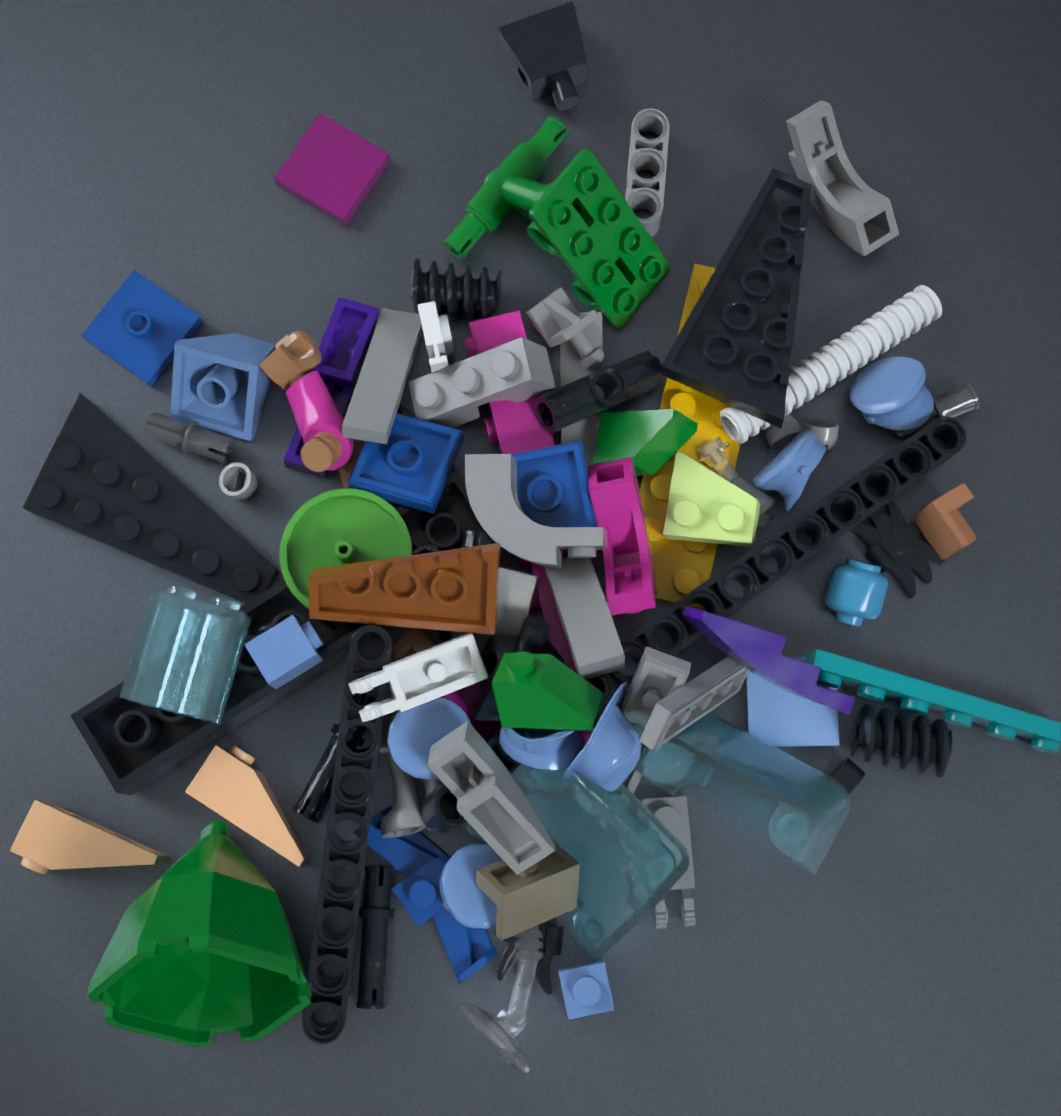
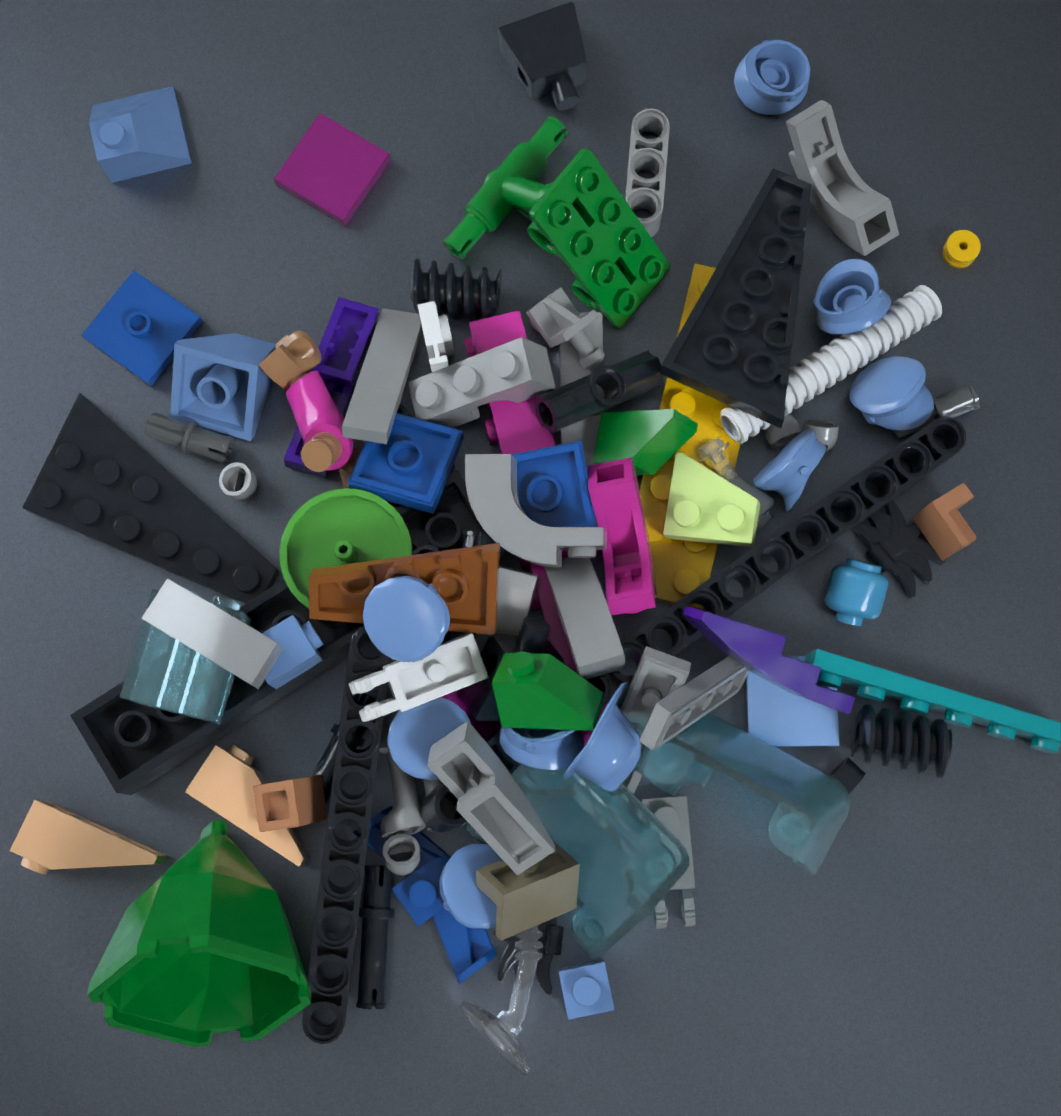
(139, 134): none -> medium blue slope
(213, 633): none -> slope
(290, 803): none -> nougat panel
(401, 854): none -> light grey hinge
(406, 618): none -> medium blue piece
(772, 77): none -> medium blue piece
(850, 298): none -> medium blue piece
(961, 248): none -> yellow piece

